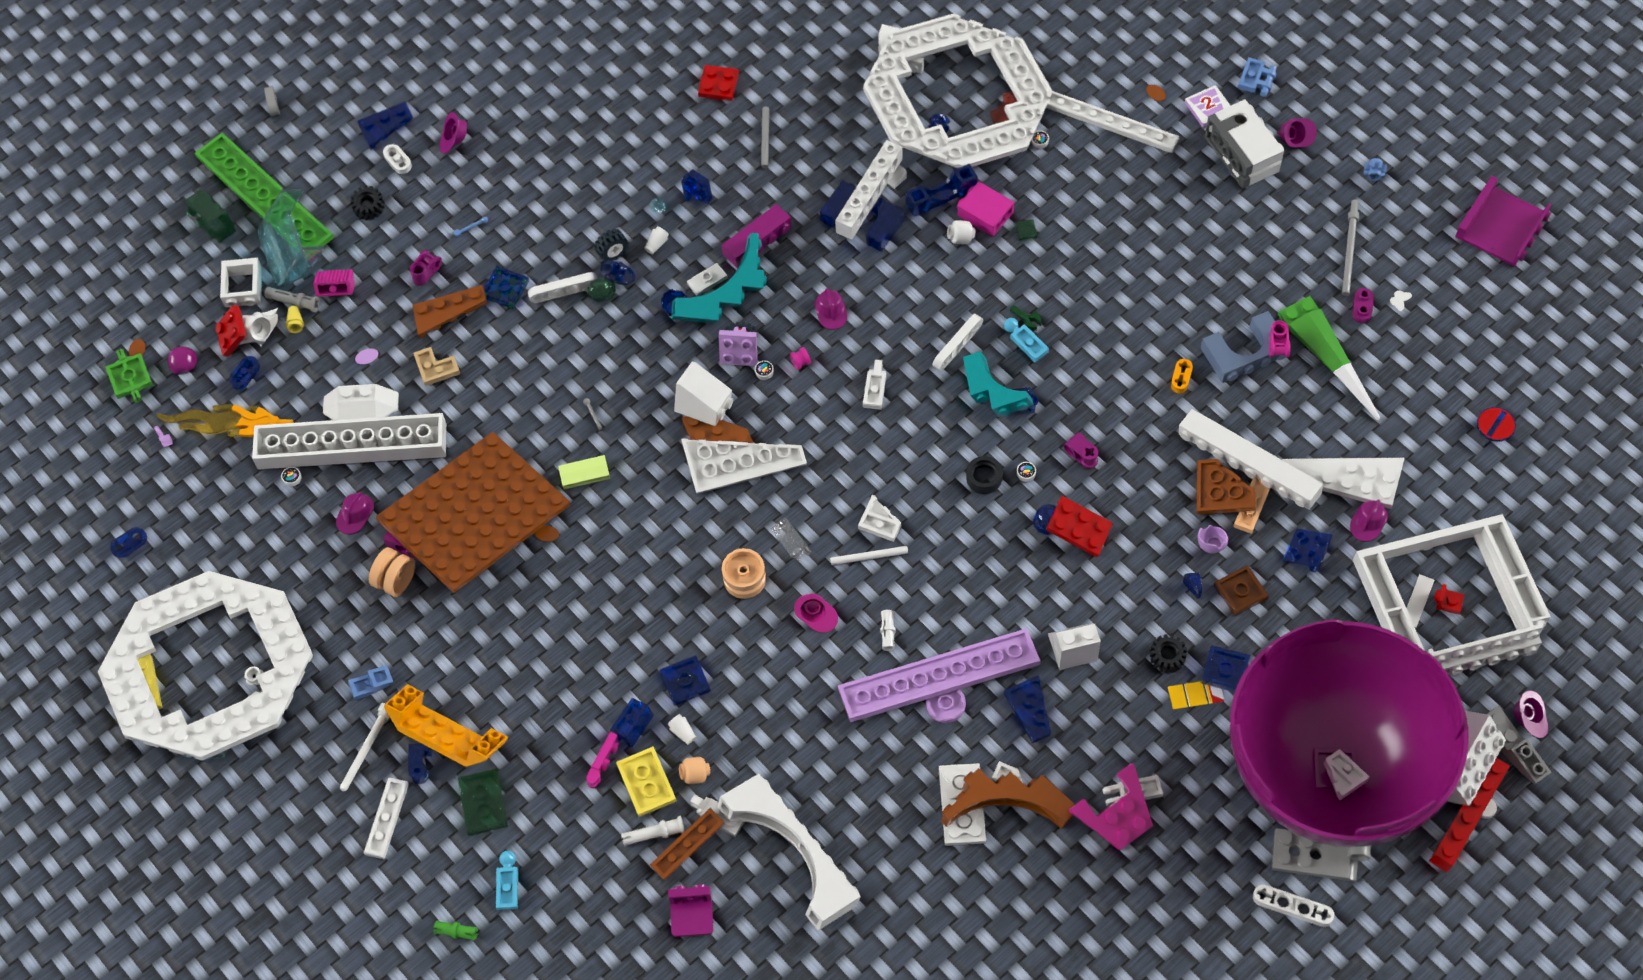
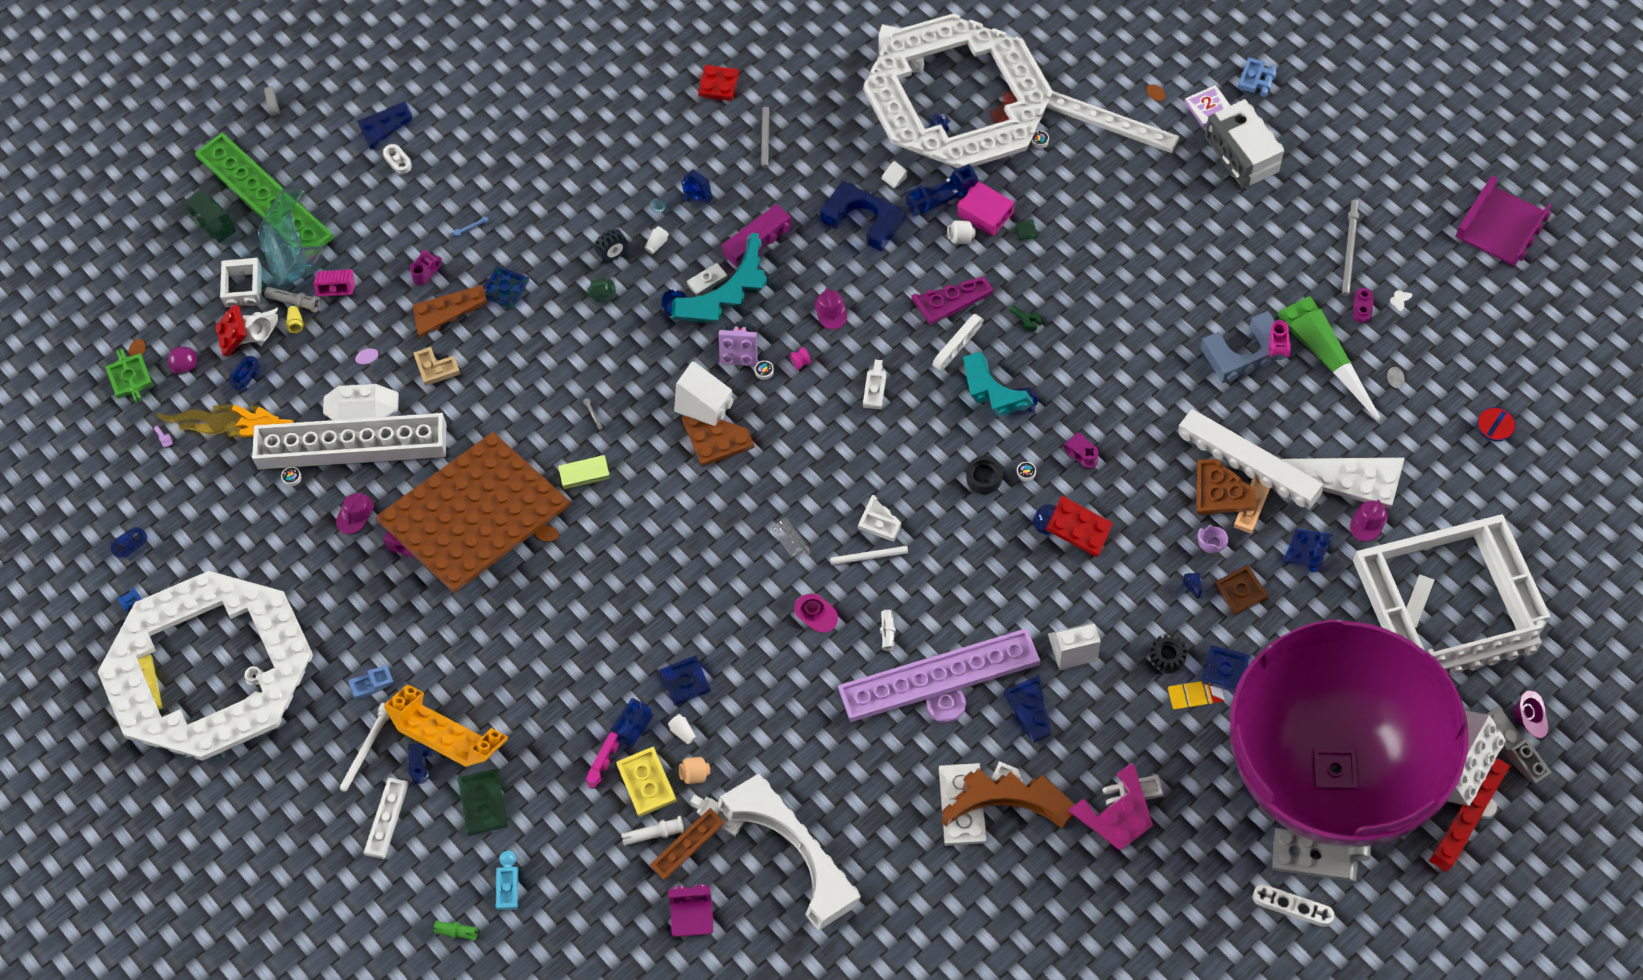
(129, 599): none -> blue bush
(367, 194): black tyre -> none
(392, 572): light nougat wheel -> none
(453, 132): magenta piece -> none
(561, 287): white beam -> none
(617, 272): clear blue piece -> none
(729, 462): white wing -> none
(743, 573): light nougat wheel -> none
(869, 189): white brick -> none
(947, 301): none -> magenta wing
(1026, 339): medium azure plate -> none
(1184, 376): light orange beam -> none
(1298, 132): magenta piece -> none
(1344, 774): white wing -> none
(1375, 169): medium blue gear -> none
(1395, 377): none -> flat silver sticker
(1448, 600): red bracket -> none

